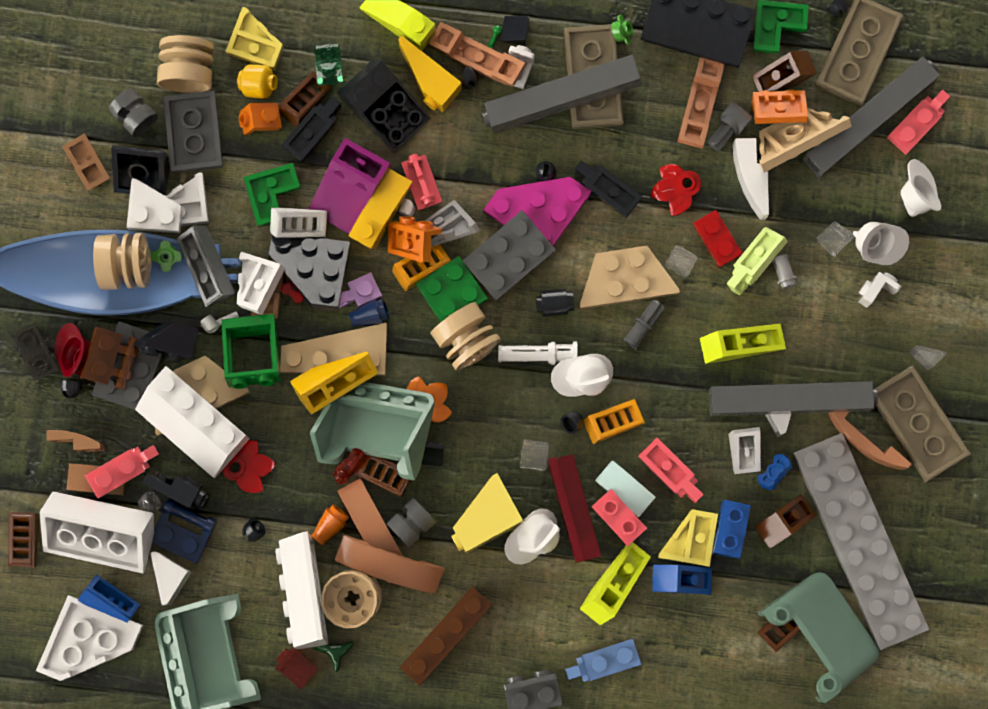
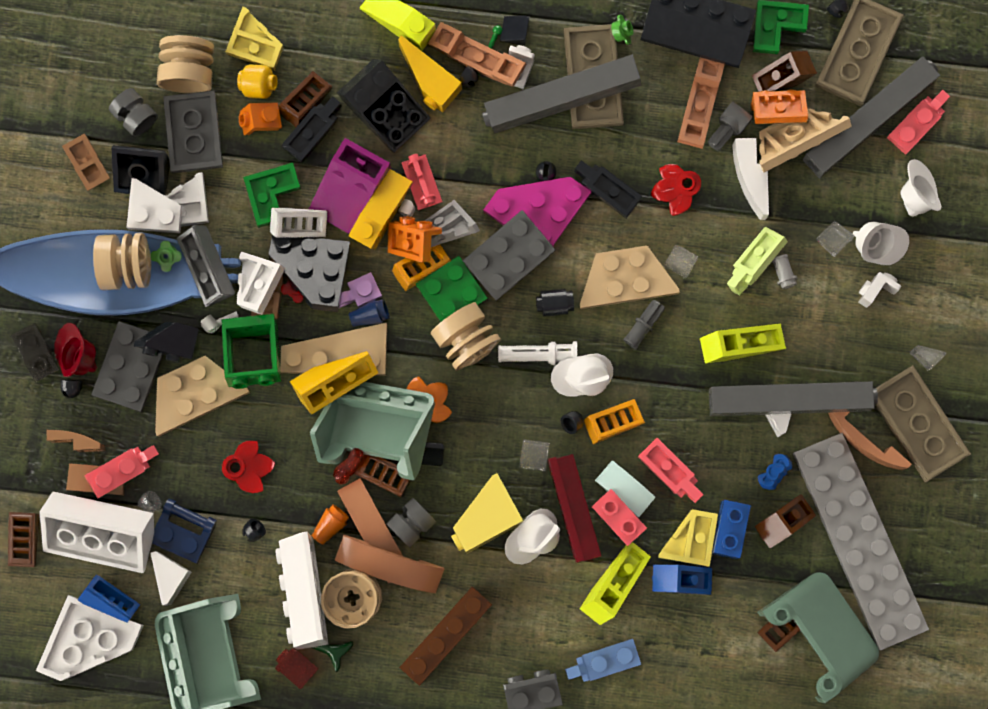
(102, 356): reddish brown plate -> none
(185, 491): black plate -> none
(190, 422): white slope -> none
(328, 64): clear green bracket -> none
(717, 238): red plate -> none
(745, 450): white slope -> none

